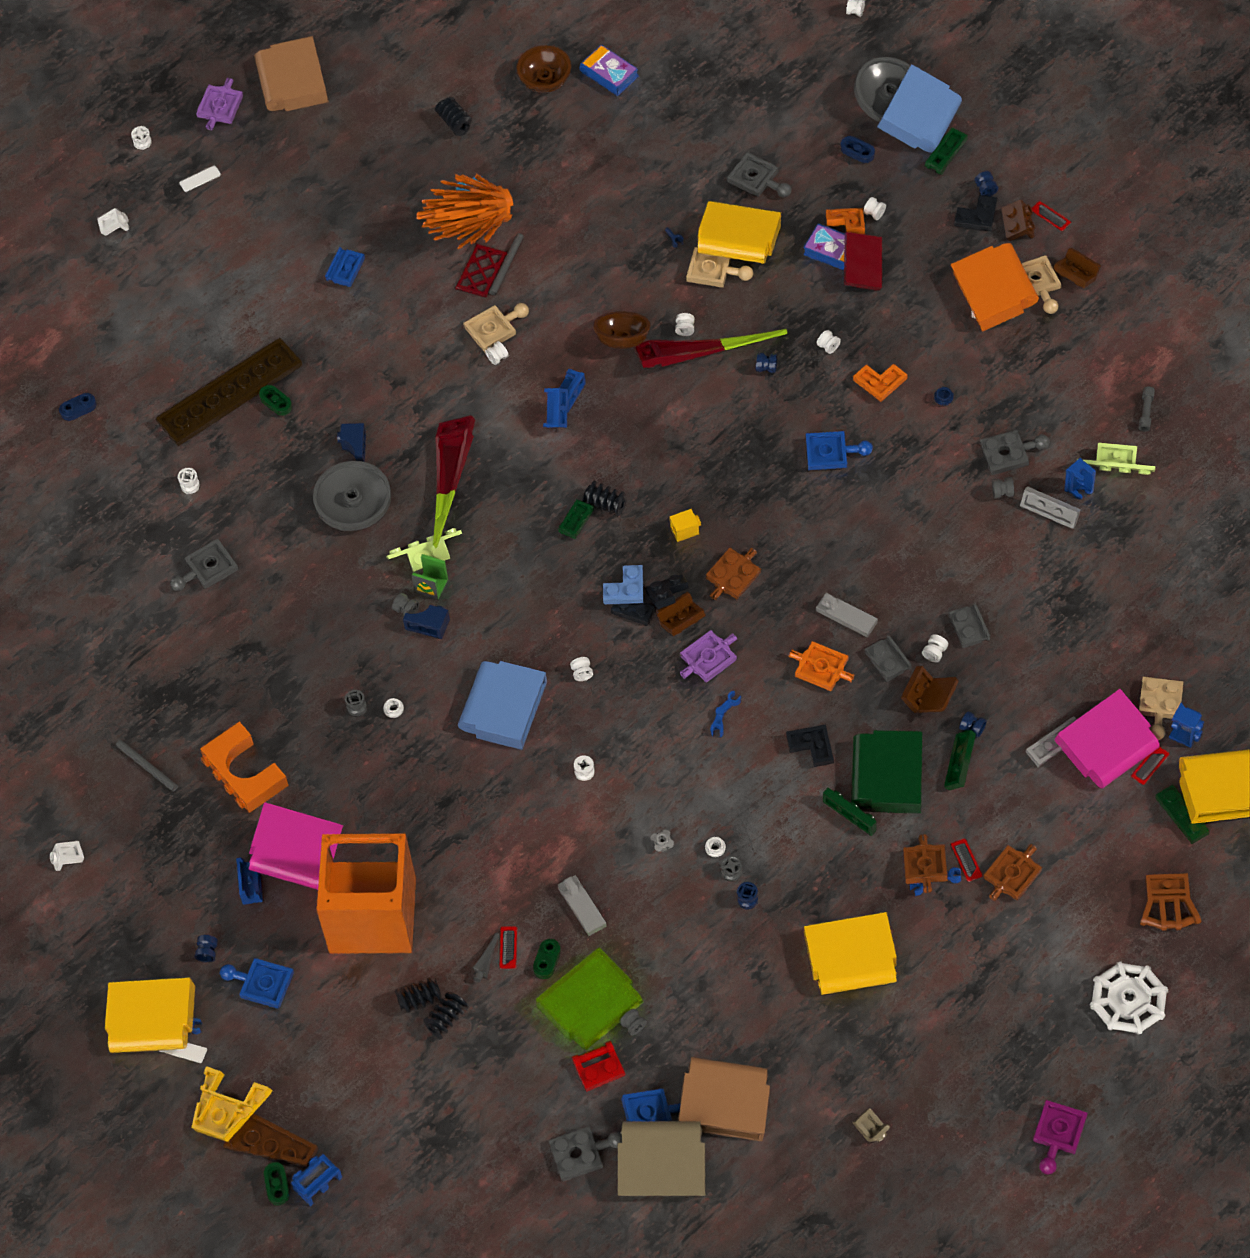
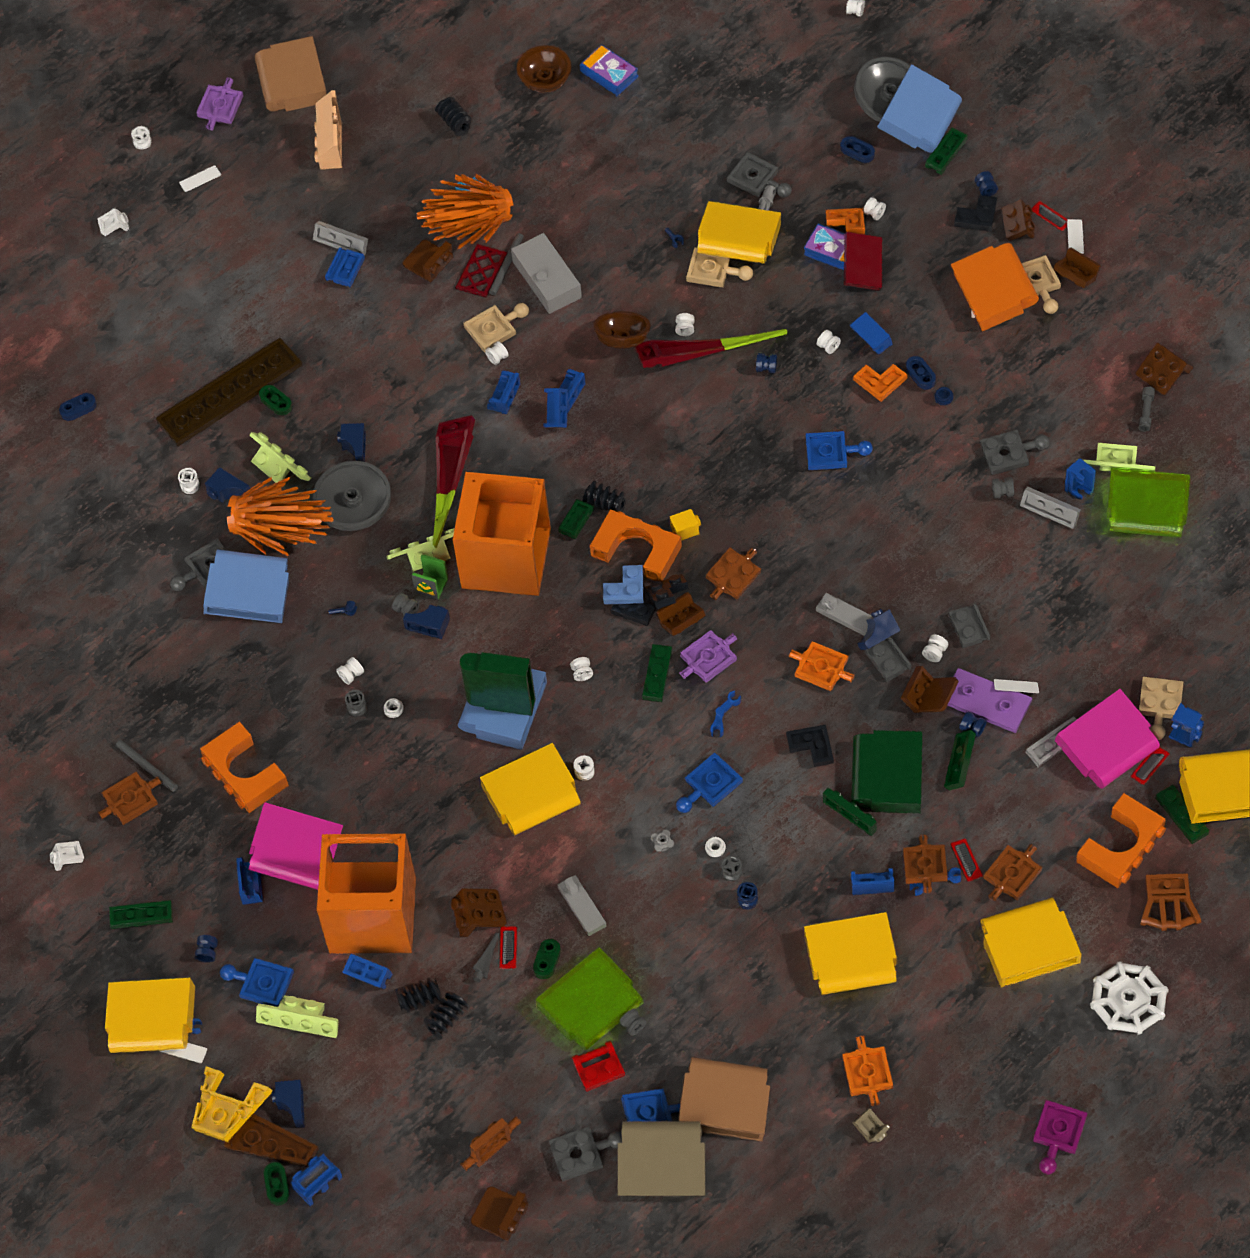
(129, 798): none -> dark orange plate
(141, 914): none -> dark green plate
(224, 485): none -> dark blue arch
(247, 586): none -> medium blue piece
(273, 462): none -> yellowish green bracket
(276, 516): none -> orange plant
(289, 1097): none -> dark blue arch
(298, 1015): none -> yellowish green bracket
(329, 132): none -> light nougat wedge
(340, 238): none -> light grey hinge
(349, 609): none -> dark blue hand
(350, 670): none -> white wheel
(367, 971): none -> blue hinge
(428, 259): none -> reddish brown bracket
(477, 909): none -> reddish brown bracket
(490, 1142): none -> dark orange plate
(498, 682): none -> dark green piece
(500, 1212): none -> reddish brown bracket
(502, 533): none -> orange piece
(504, 392): none -> blue hinge
(531, 789): none -> yellow piece
(546, 273): none -> light grey brick
(620, 527): none -> orange arch
(657, 673): none -> dark green plate
(712, 781): none -> blue plate
(766, 200): none -> light grey axle
(867, 1071): none -> orange plate
(872, 333): none -> blue hinge
(872, 882): none -> blue hinge
(880, 627): none -> dark blue arch
(921, 374): none -> dark blue plate
(996, 706): none -> medium lavender plate
(1016, 686): none -> white sticker
(1029, 942): none -> yellow piece
(1075, 235): none -> white sticker
(1116, 866): none -> orange arch
(1148, 502): none -> clear neon green piece
(1162, 368): none -> reddish brown bracket

